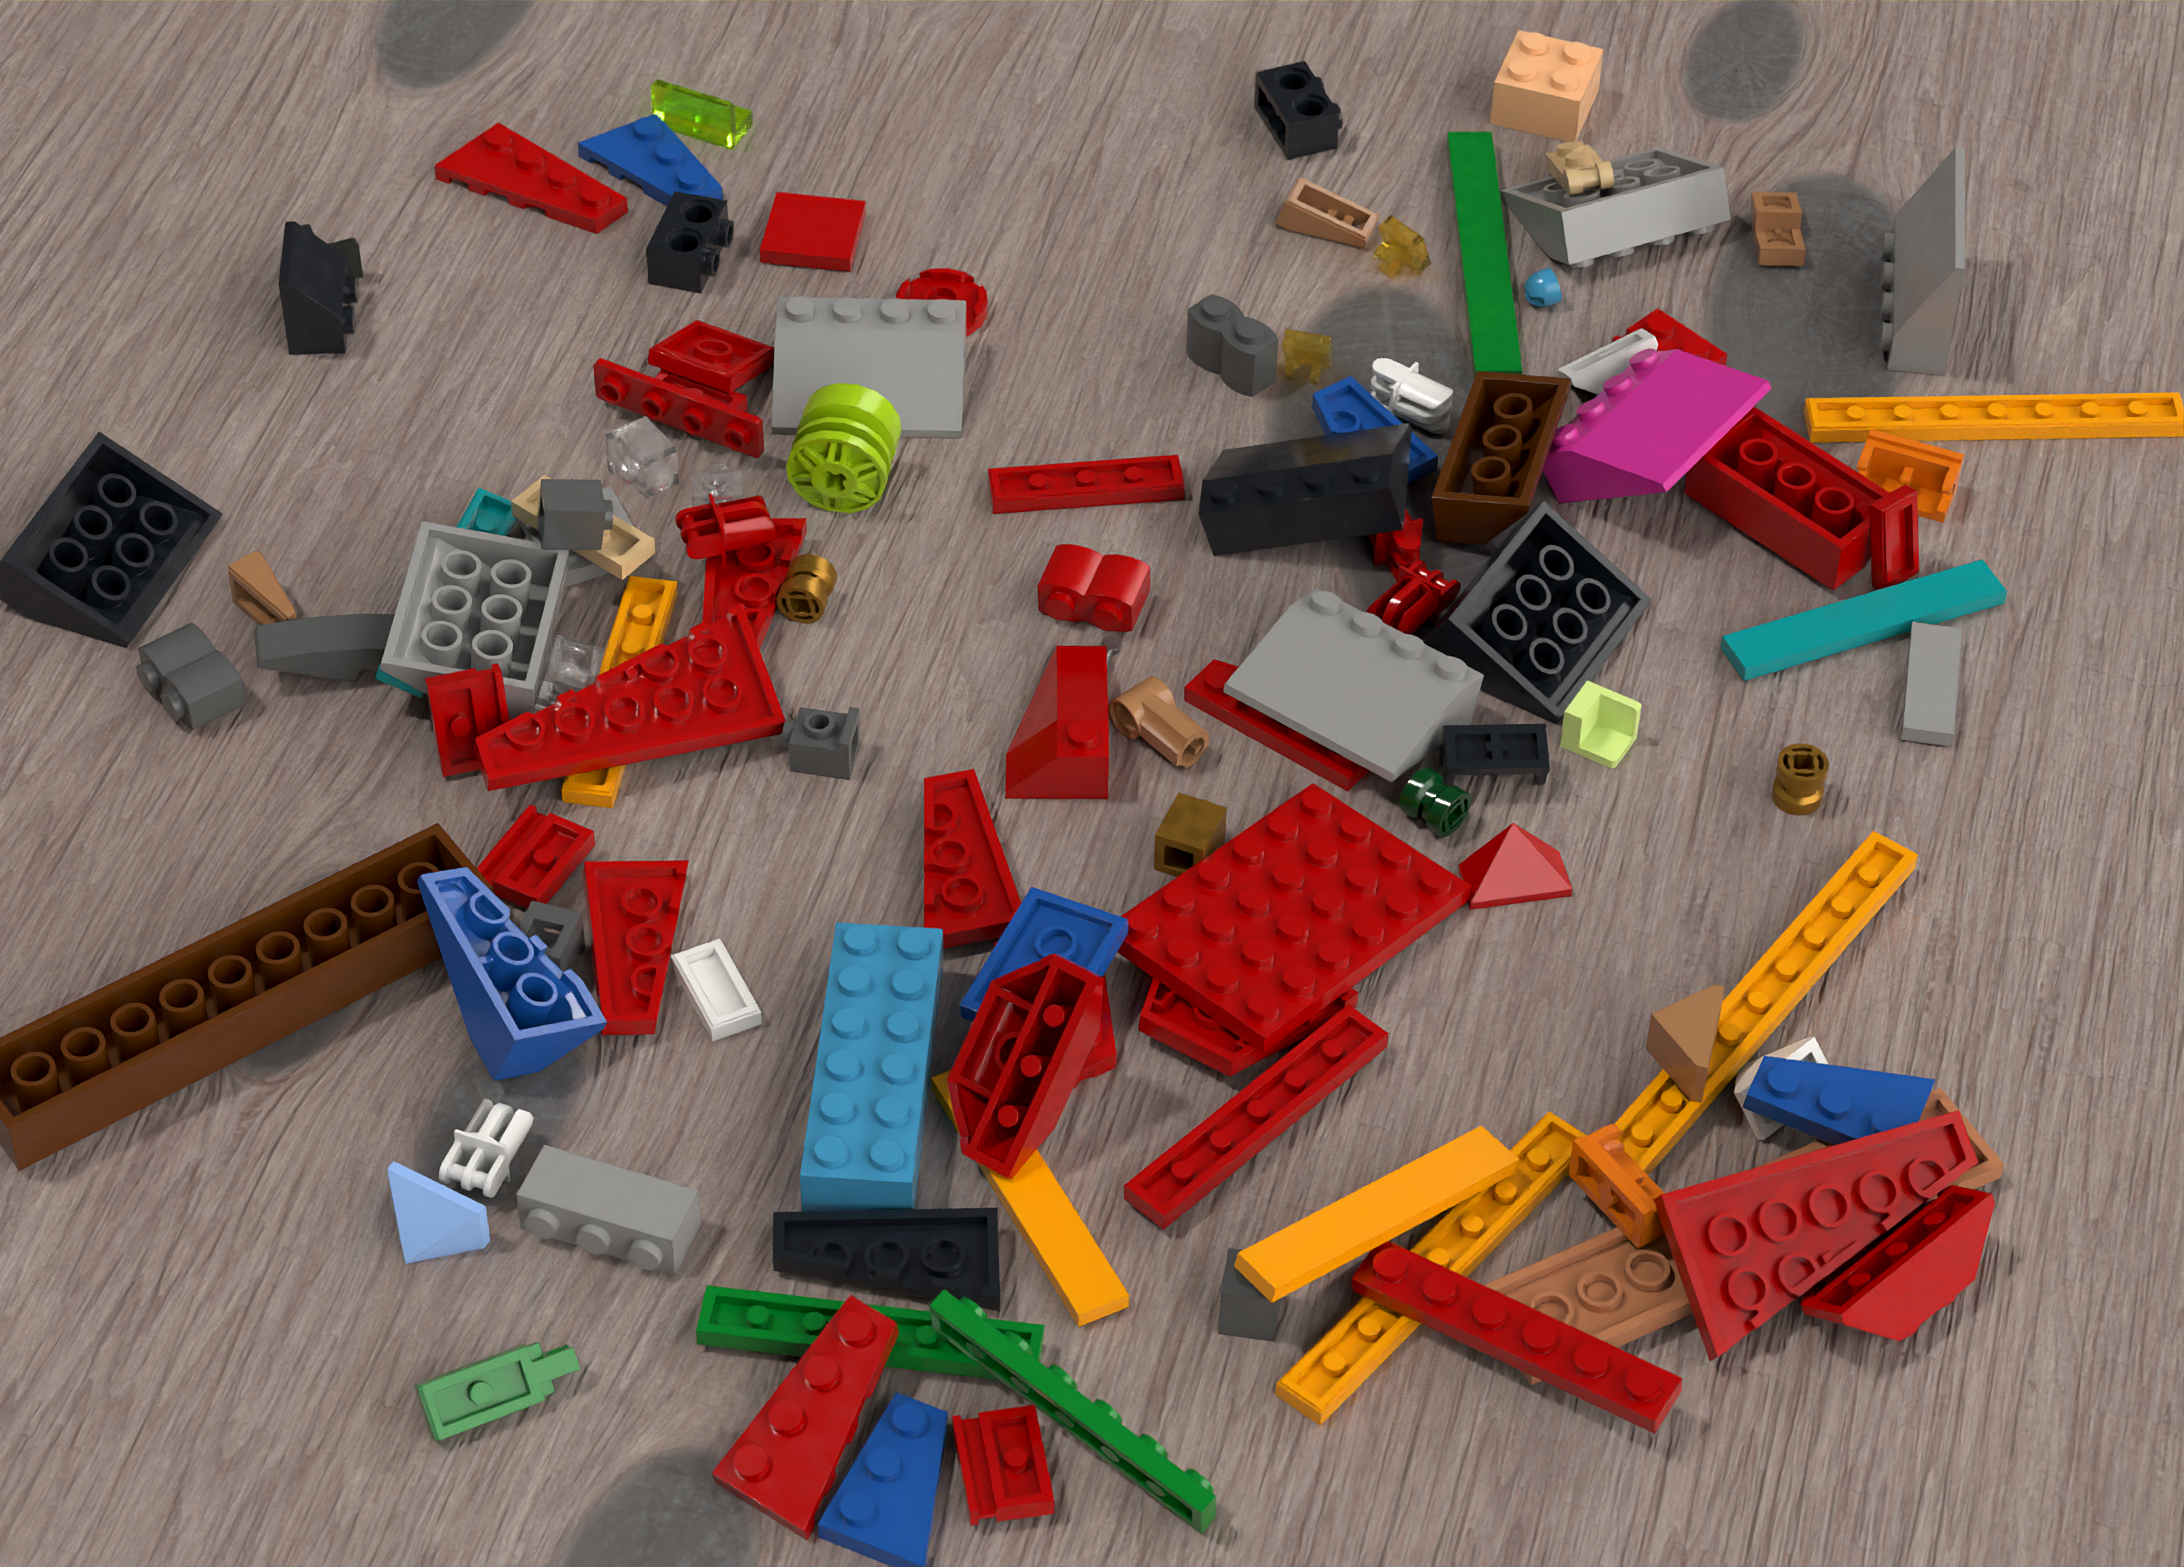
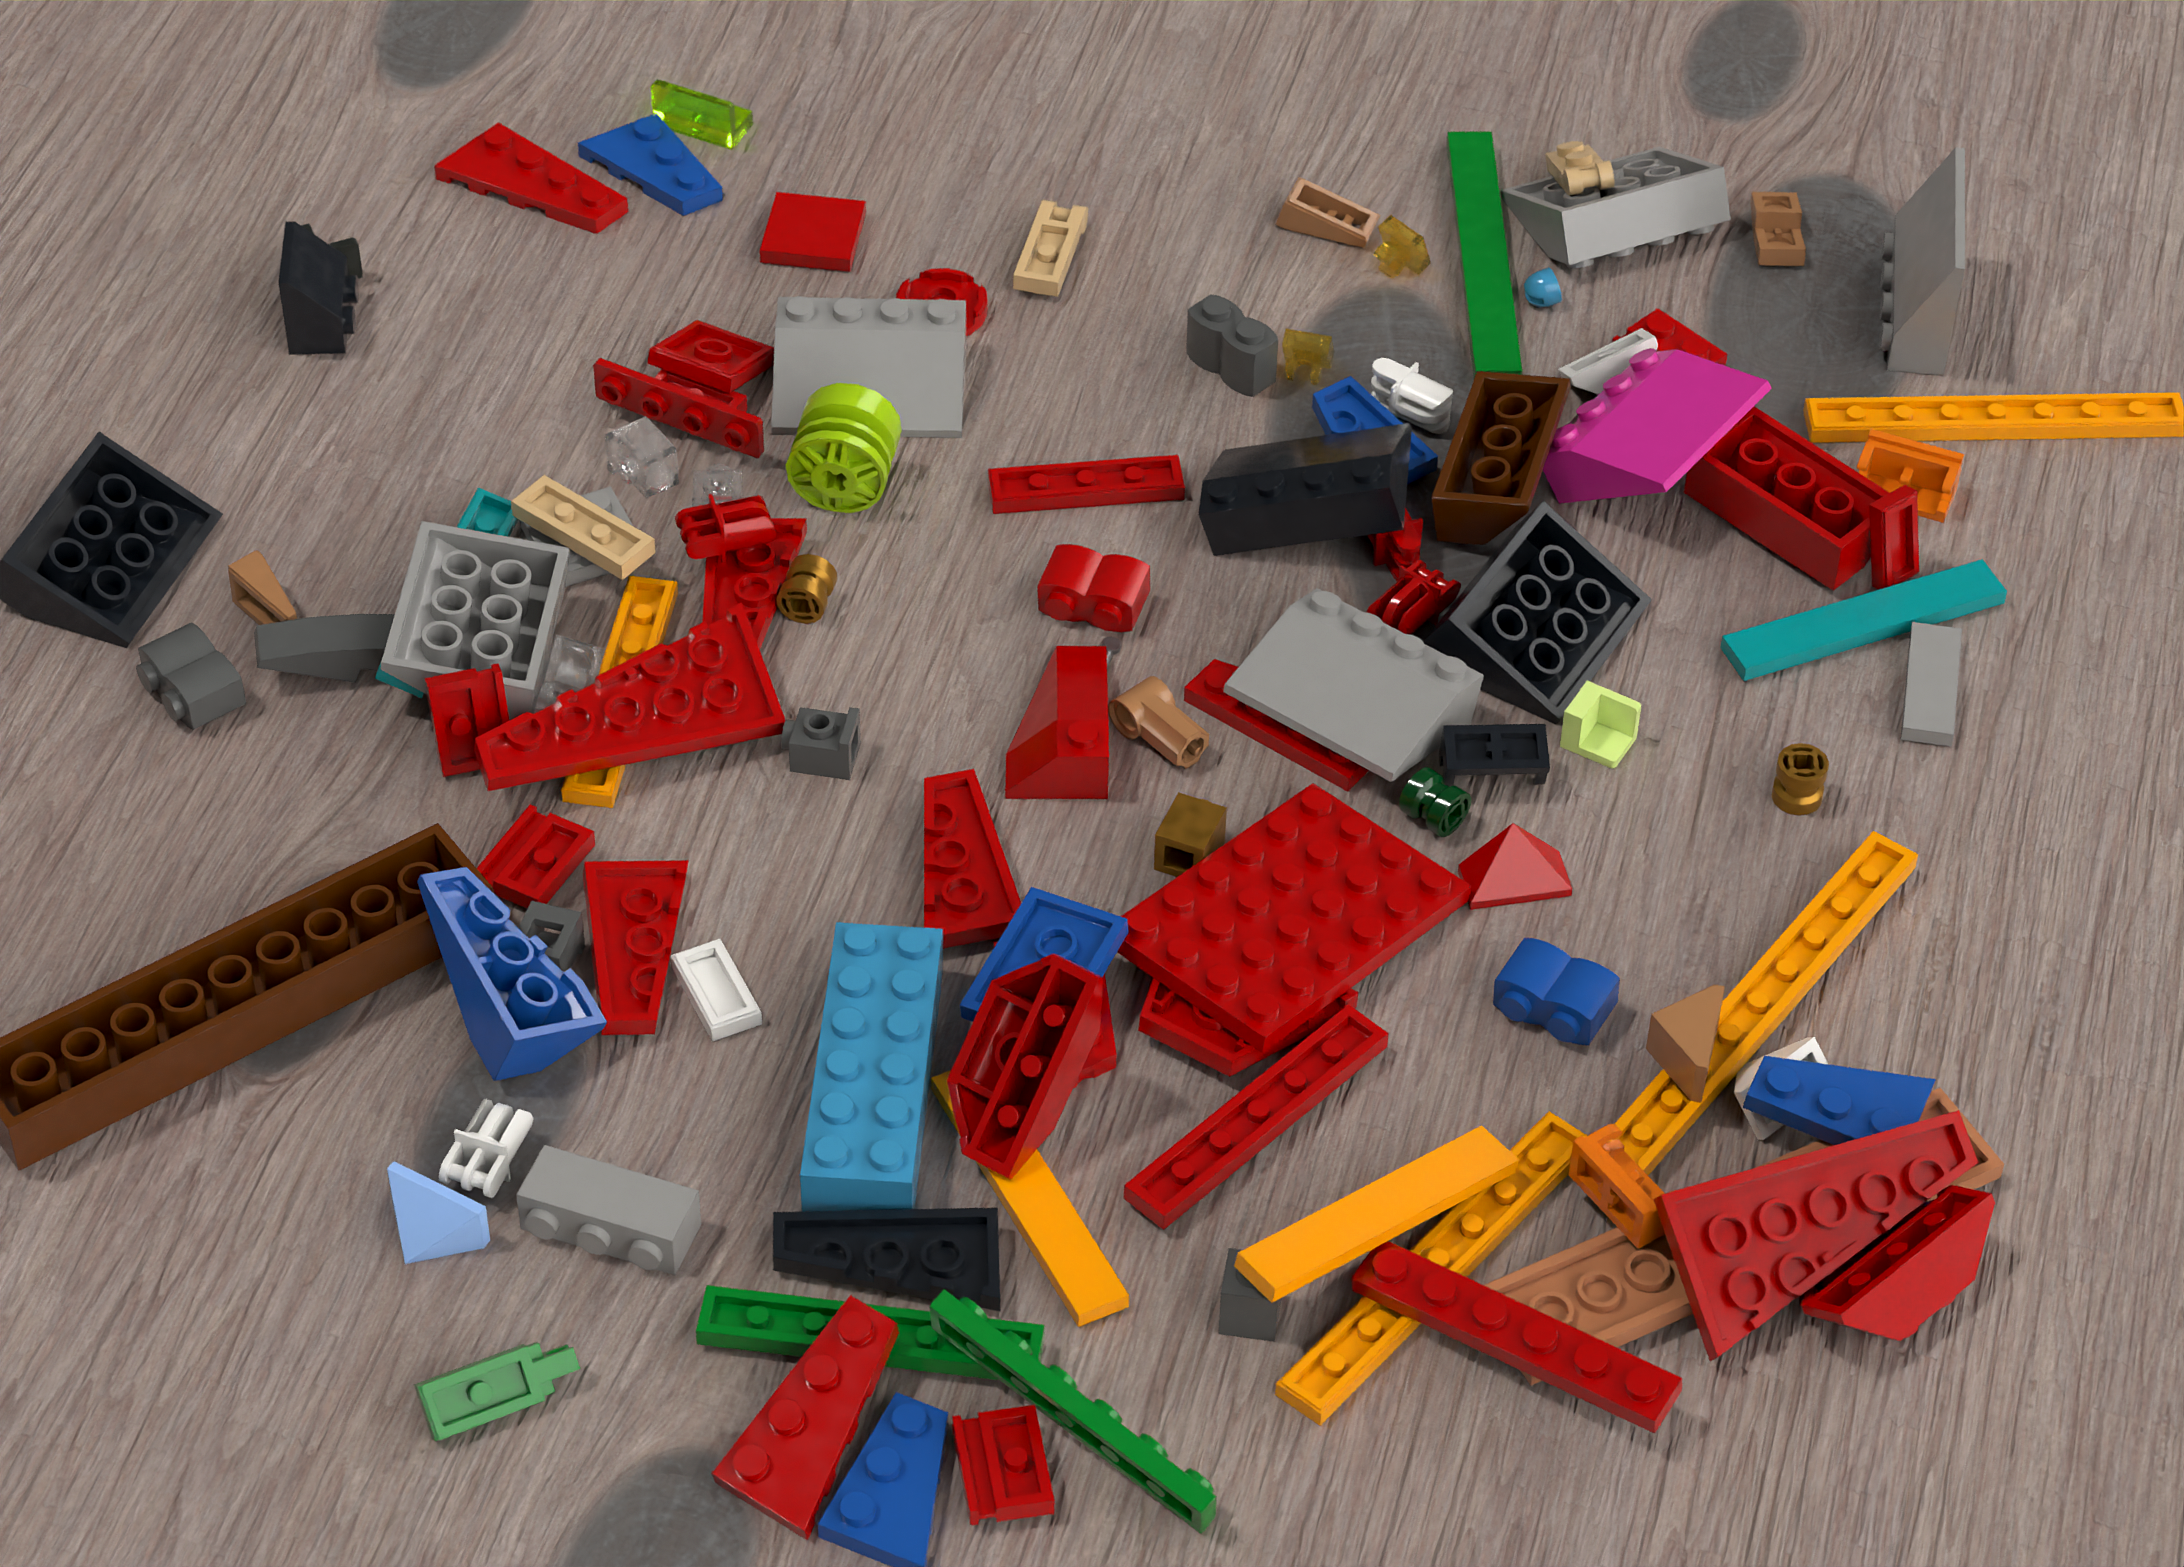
(573, 514): dark grey brick -> none
(689, 242): black brick -> none
(1049, 248): none -> tan plate
(1297, 110): black brick -> none
(1546, 86): light nougat brick -> none
(1556, 991): none -> blue brick

